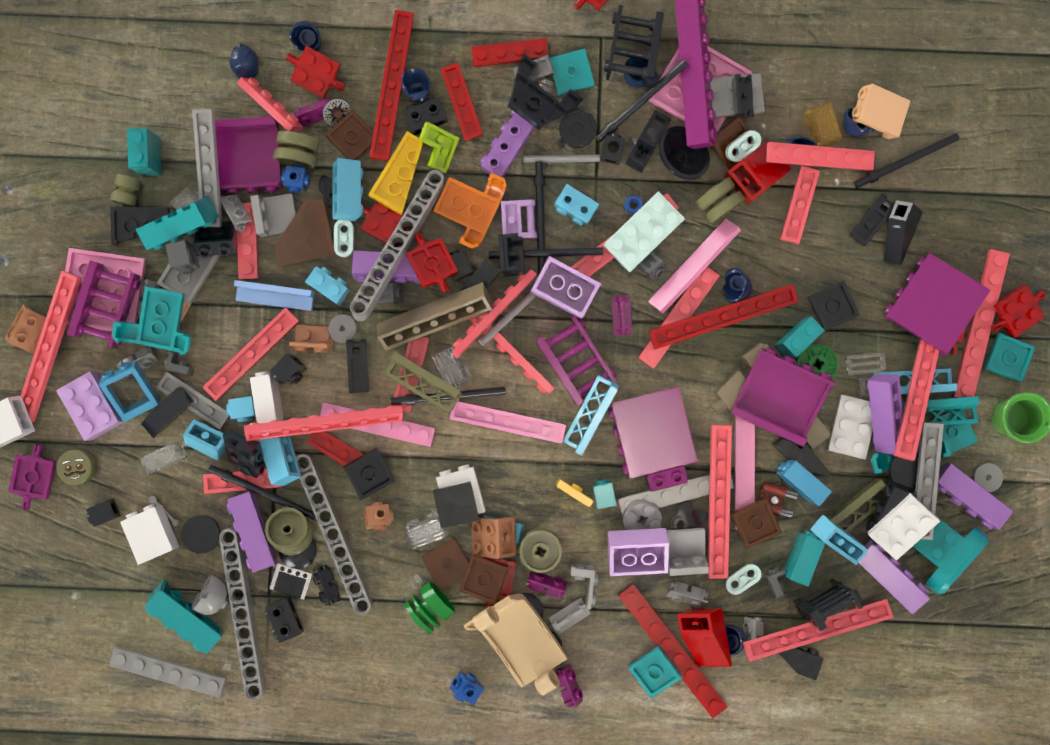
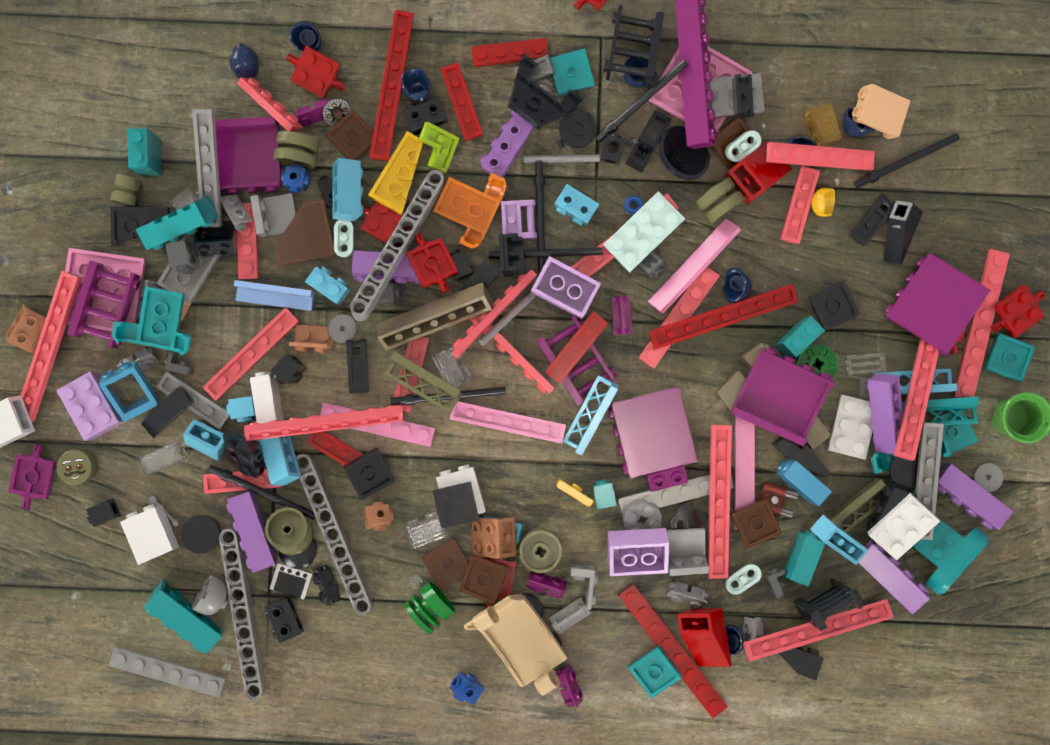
(576, 347): none -> red plate
(823, 202): none -> yellow hair

